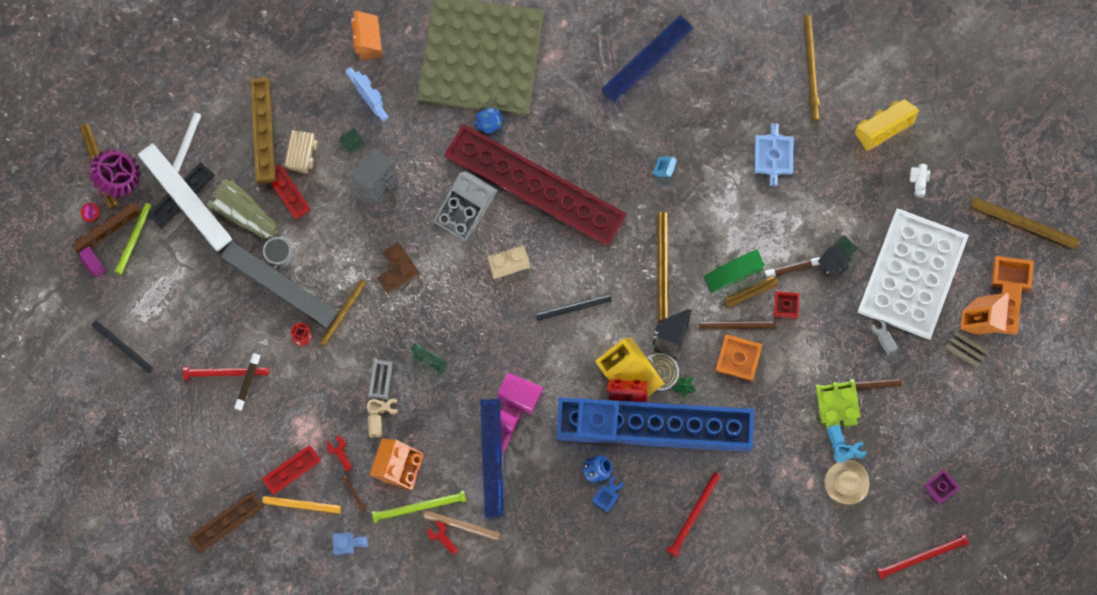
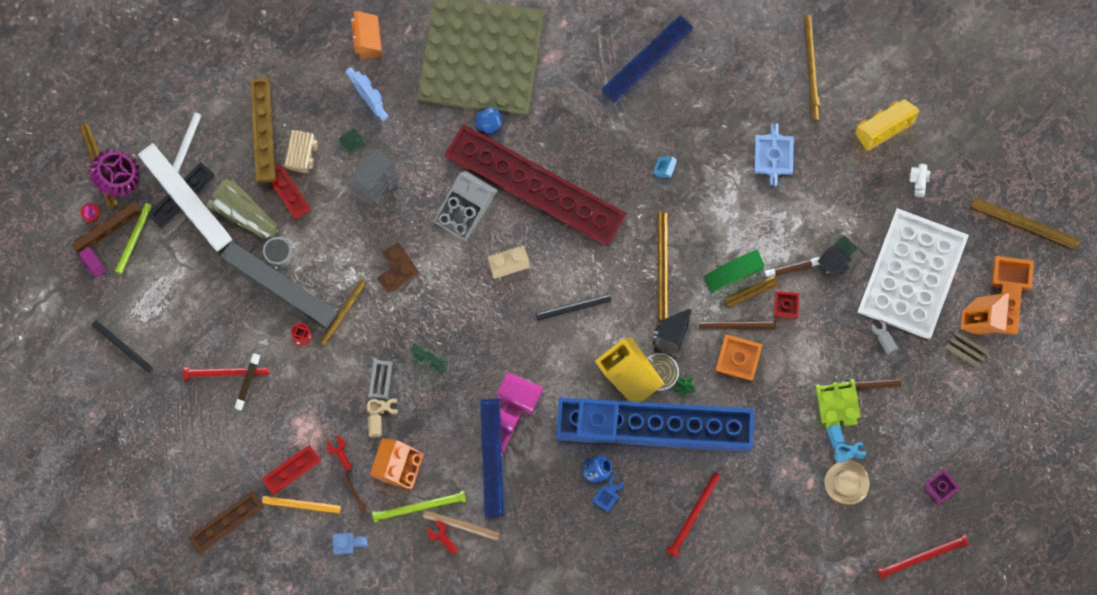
(628, 390): red bracket -> none

